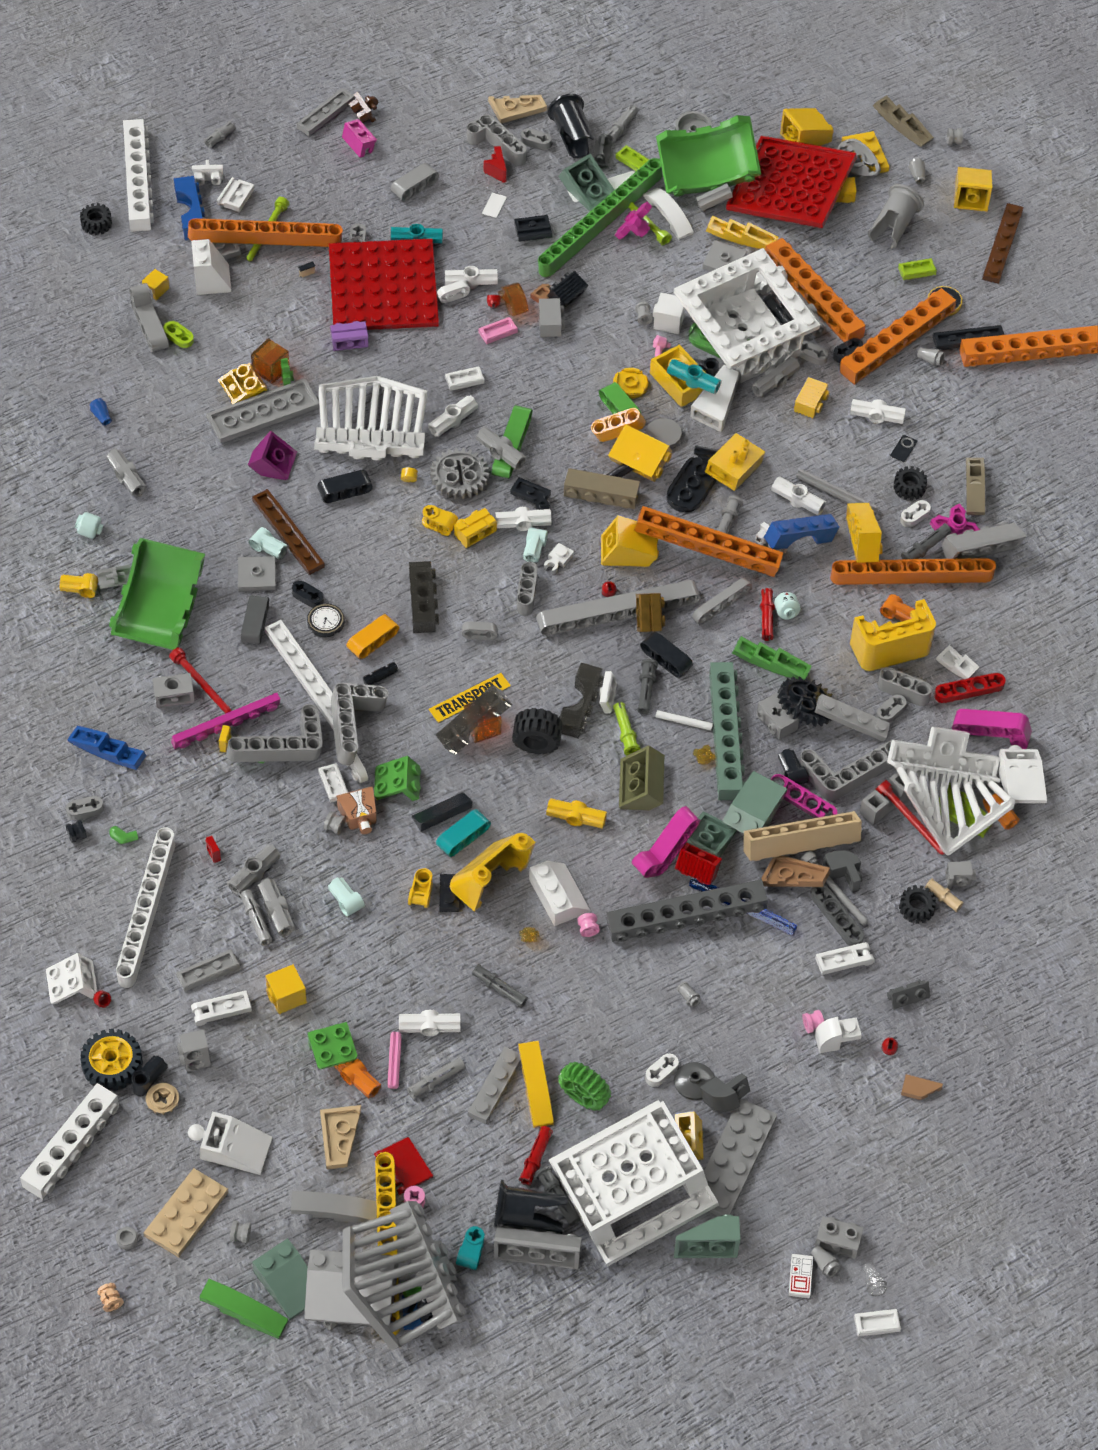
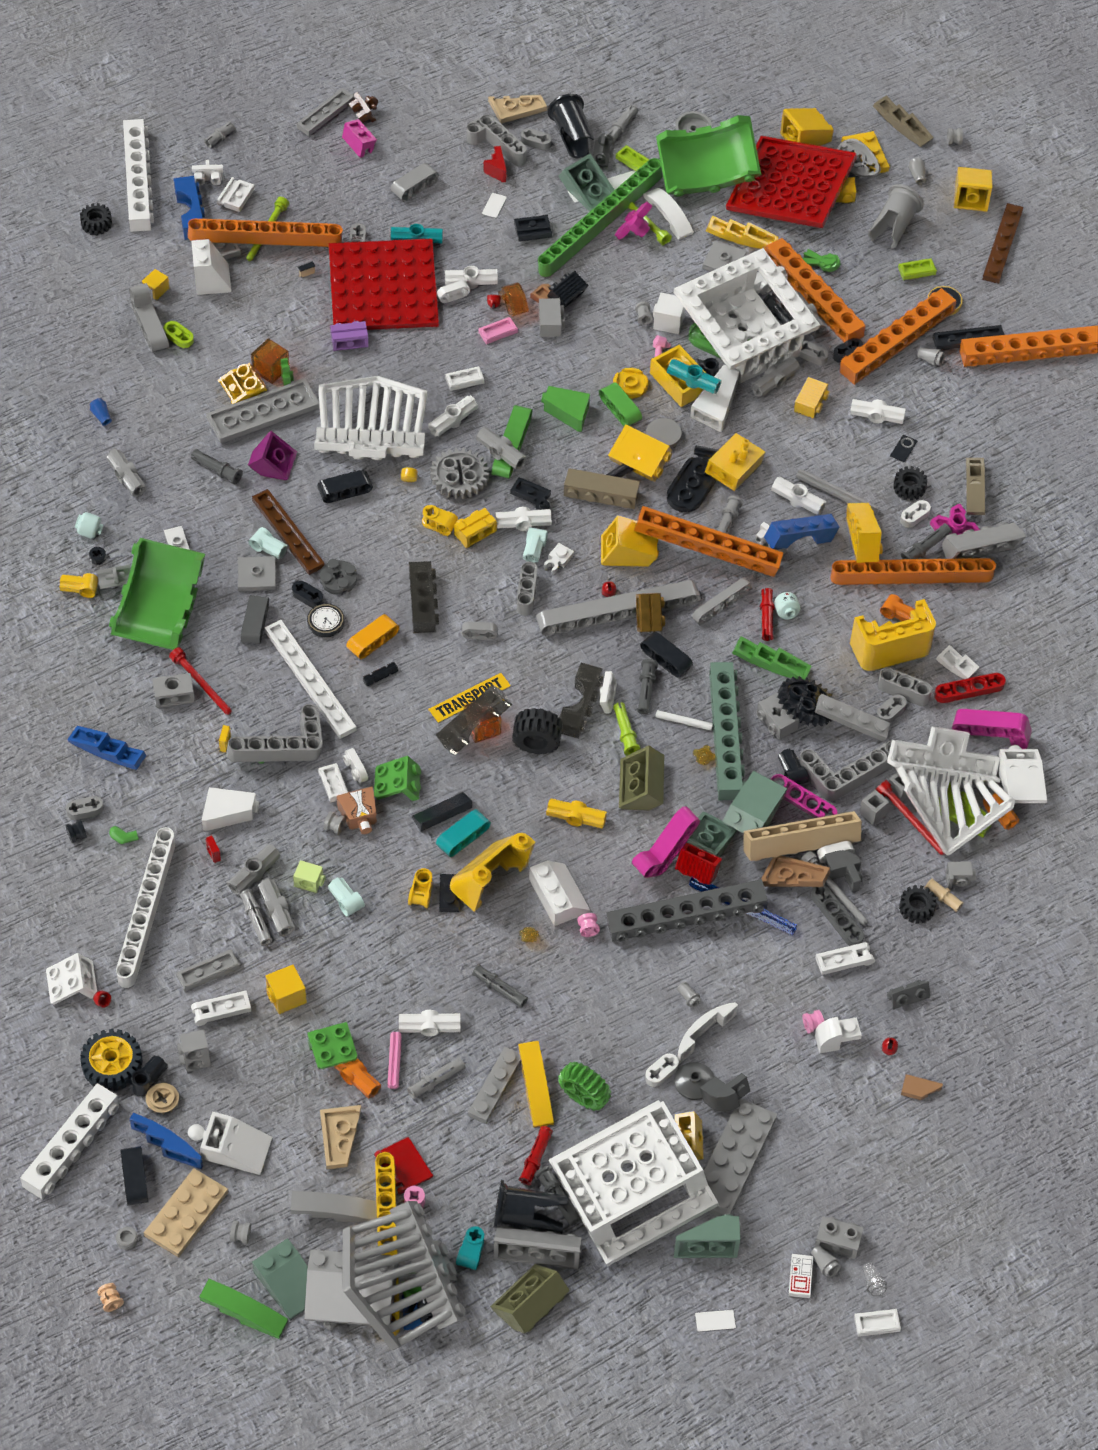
(96, 551): none -> black bush
(134, 1175): none -> black beam
(171, 1144): none -> blue slope
(176, 537): none -> white plate
(222, 469): none -> dark grey pin
(228, 808): none -> white slope
(231, 718): dark pink plate -> none
(308, 876): none -> yellowish green brick
(338, 567): none -> dark grey plate
(344, 701): light grey beam -> none
(530, 1298): none -> olive slope
(567, 406): none -> bright green slope
(609, 424): light orange beam -> none
(714, 197): light grey axle -> none
(715, 1320): none -> white sticker
(720, 1014): none -> white slope
(826, 262): none -> bright green piece
(845, 845): none -> white beam

